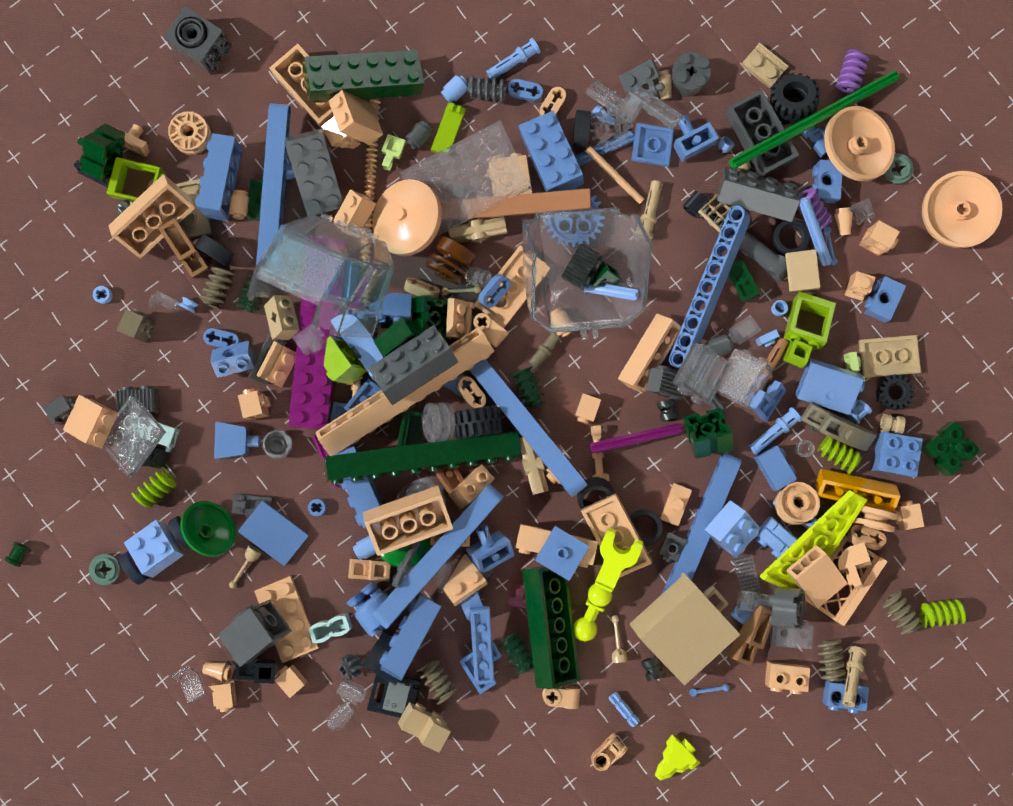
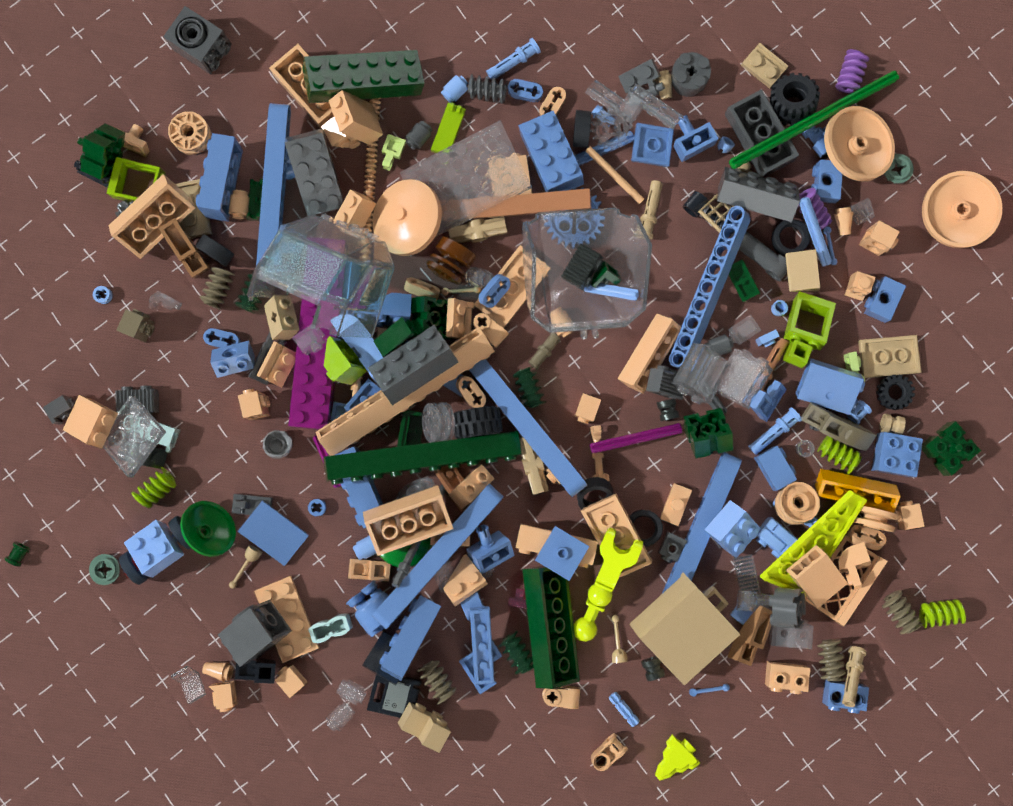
(188, 304): light blue bush -> none
(233, 441): medium blue torso -> none
(350, 666): dark grey gear -> none

